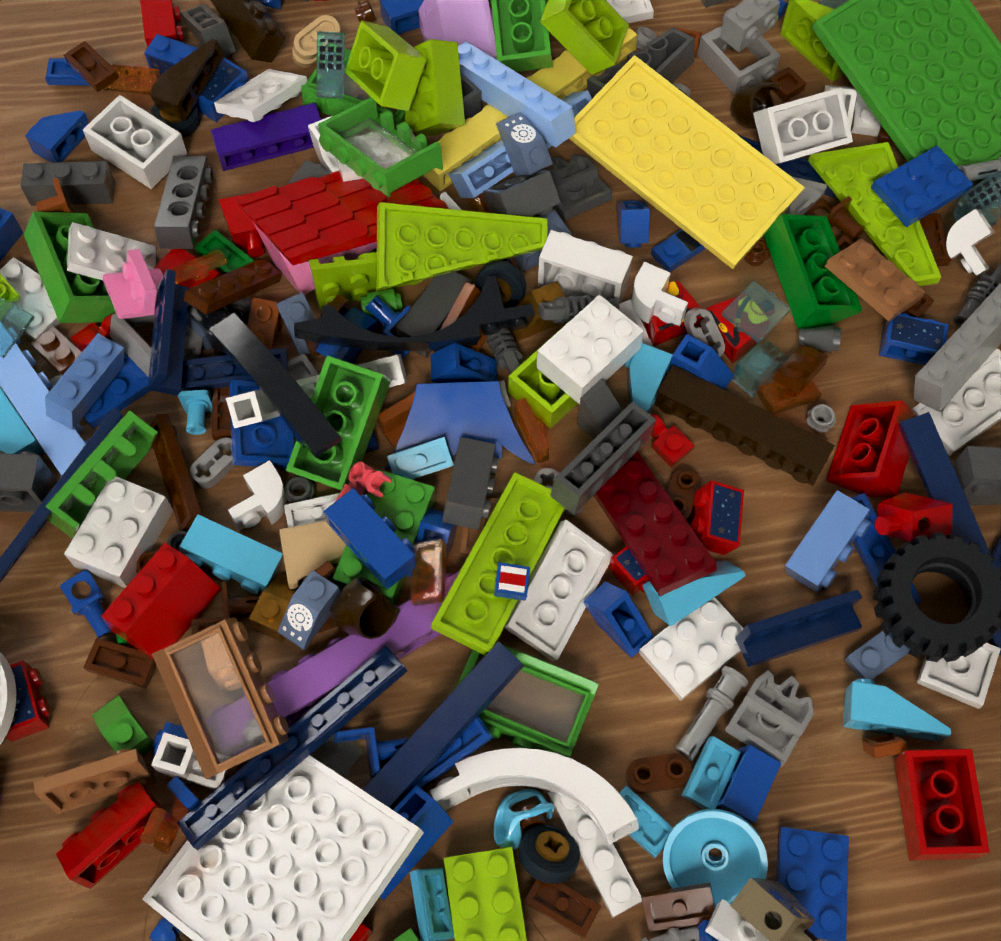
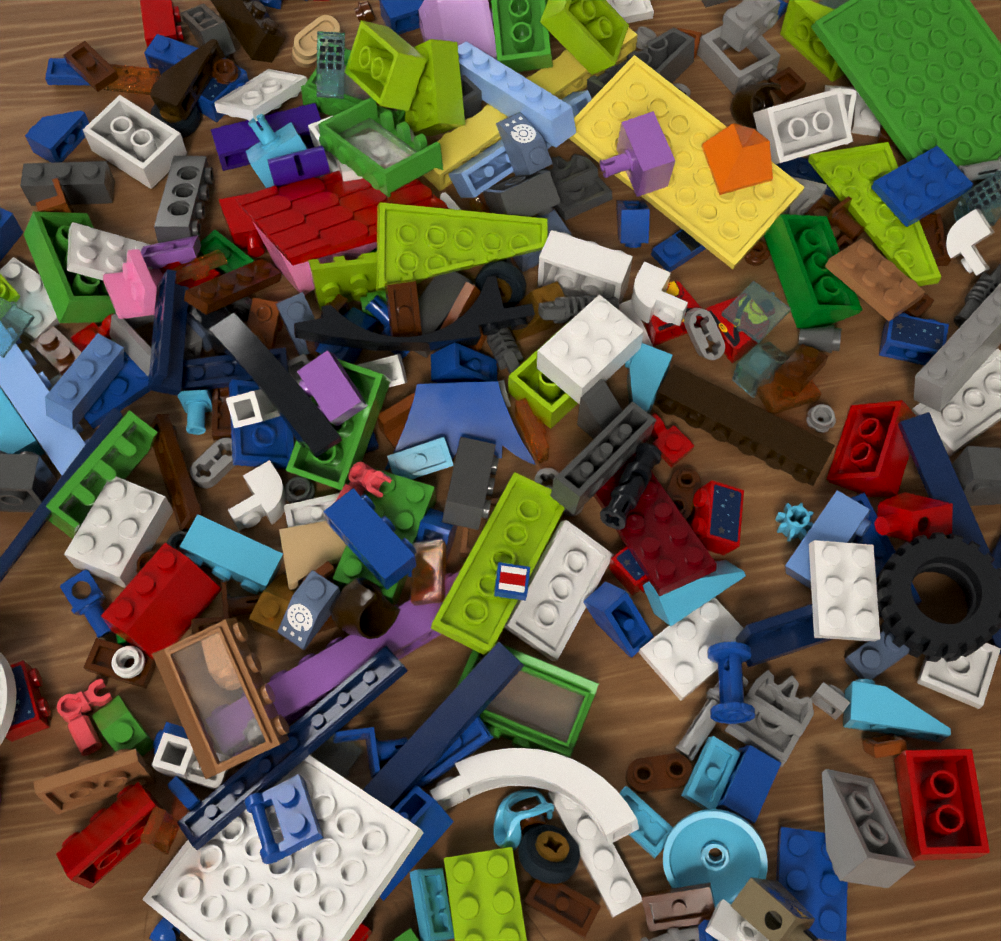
(73, 710): none -> coral bar
(122, 655): none -> white plate
(172, 251): none -> medium lavender plate
(225, 71): none -> reddish brown plate
(271, 145): none -> medium azure brick
(294, 816): none -> plate
(298, 166): none -> dark purple pin
(331, 388): none -> medium lavender brick
(403, 308): none -> reddish brown plate
(631, 486): none -> black piece
(642, 155): none -> medium lavender brick
(701, 361): blue slope -> none
(732, 706): none -> blue hose
(738, 158): none -> orange slope
(800, 521): none -> medium azure gear
(830, 700): none -> light grey plate
(844, 591): none -> white plate
(861, 832): none -> light grey slope

